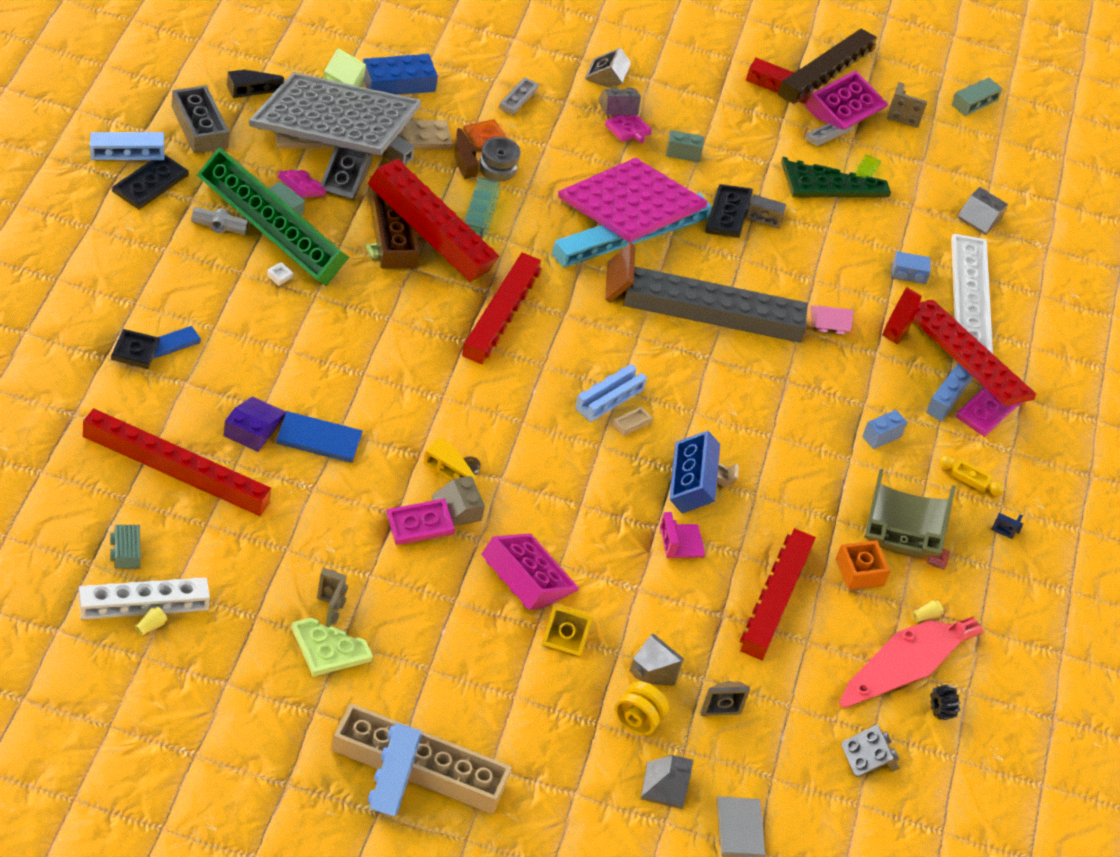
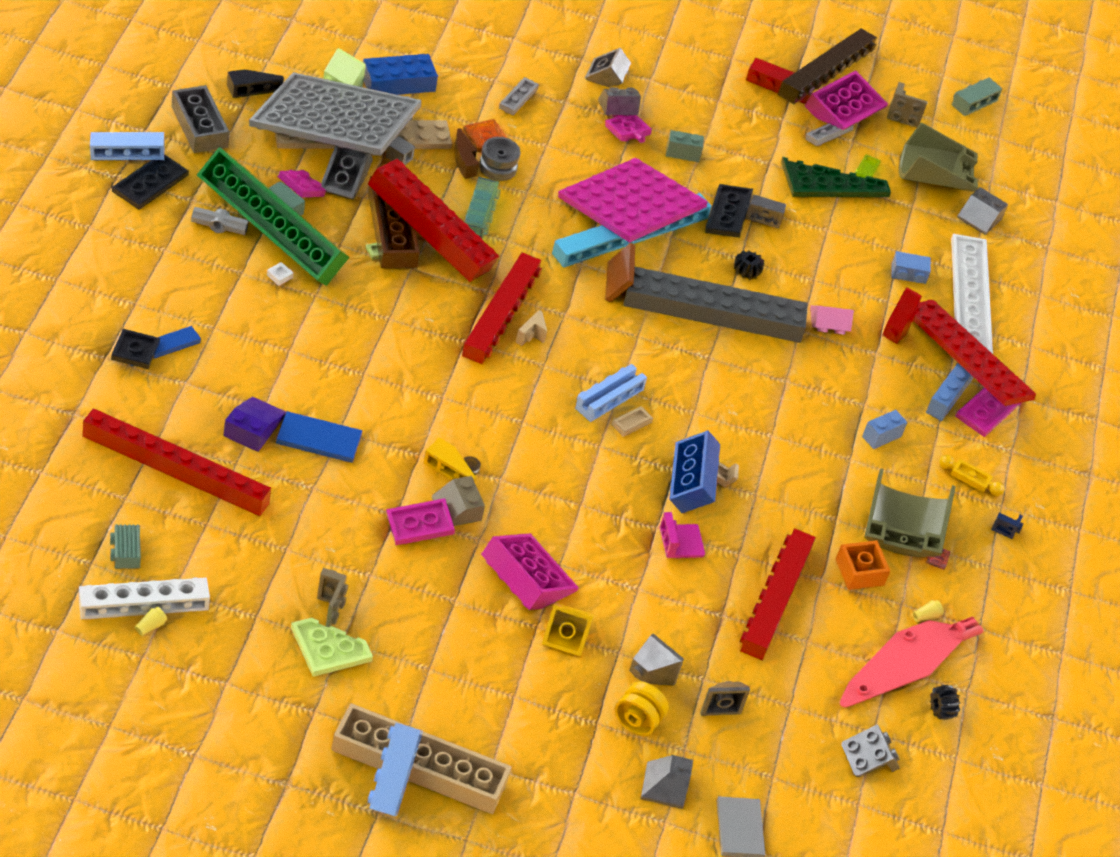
(534, 327): none -> tan slope
(748, 264): none -> black gear
(938, 160): none -> olive windscreen

